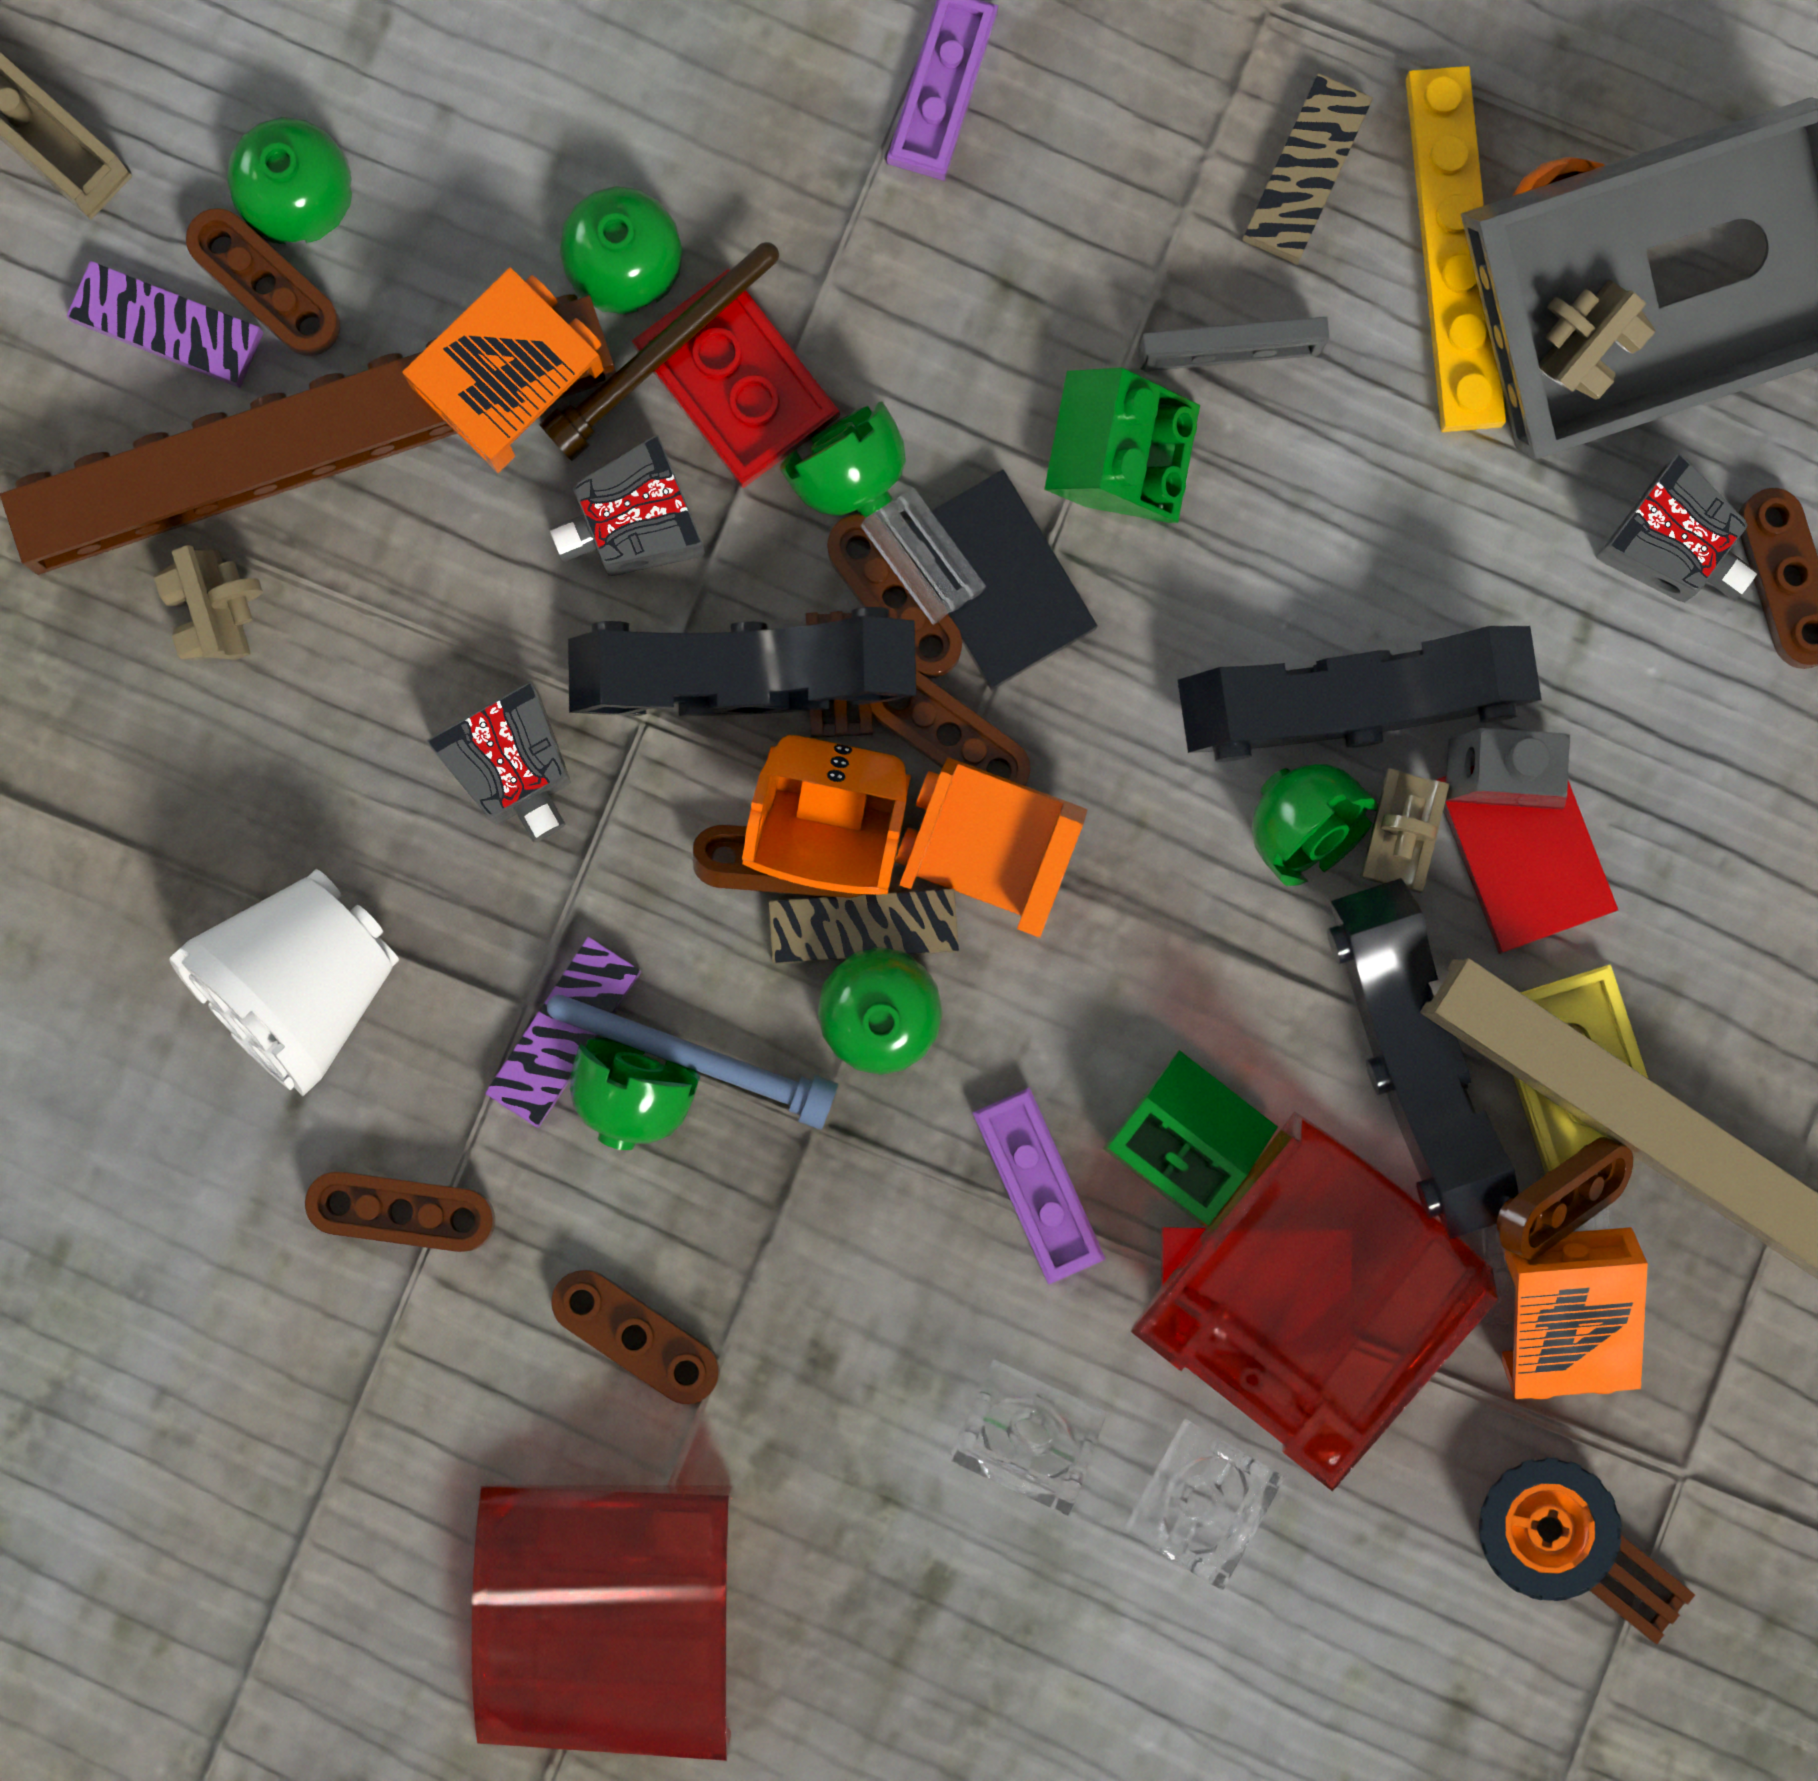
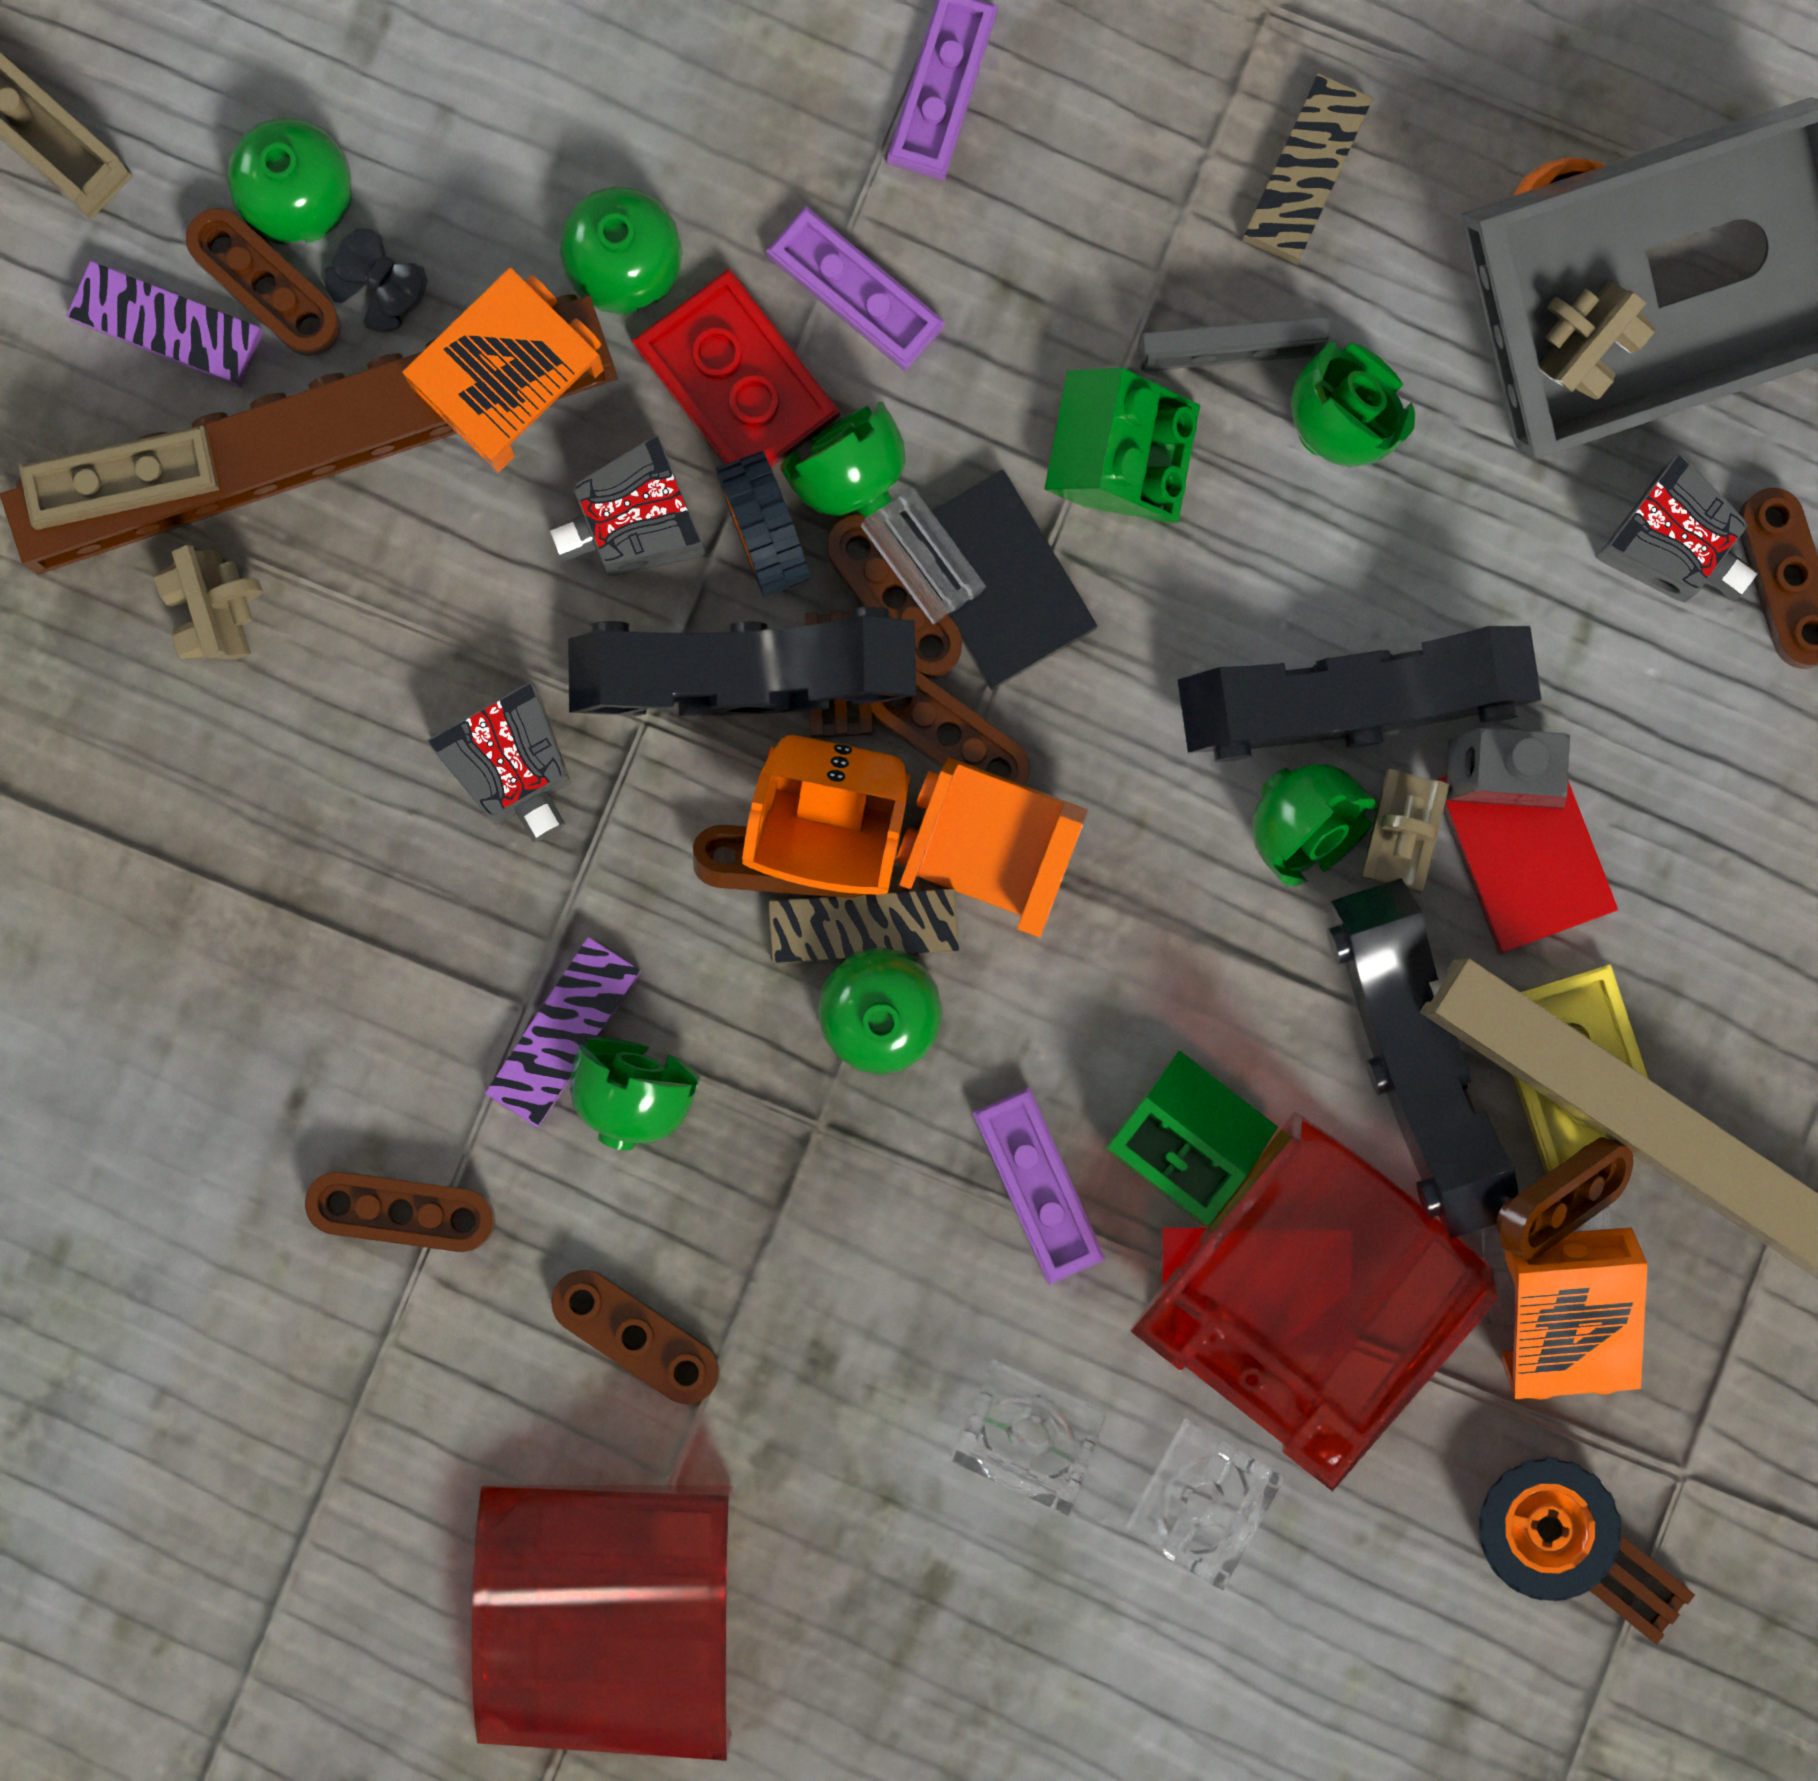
(119, 477): none -> dark tan tile
(290, 977): white cone -> none
(363, 262): none -> black piece
(574, 426): dark brown piece -> none
(763, 523): none -> black wheel
(806, 1098): sand blue piece -> none
(855, 289): none -> medium lavender tile
(1350, 406): none -> green cylinder
(1446, 187): yellow plate -> none

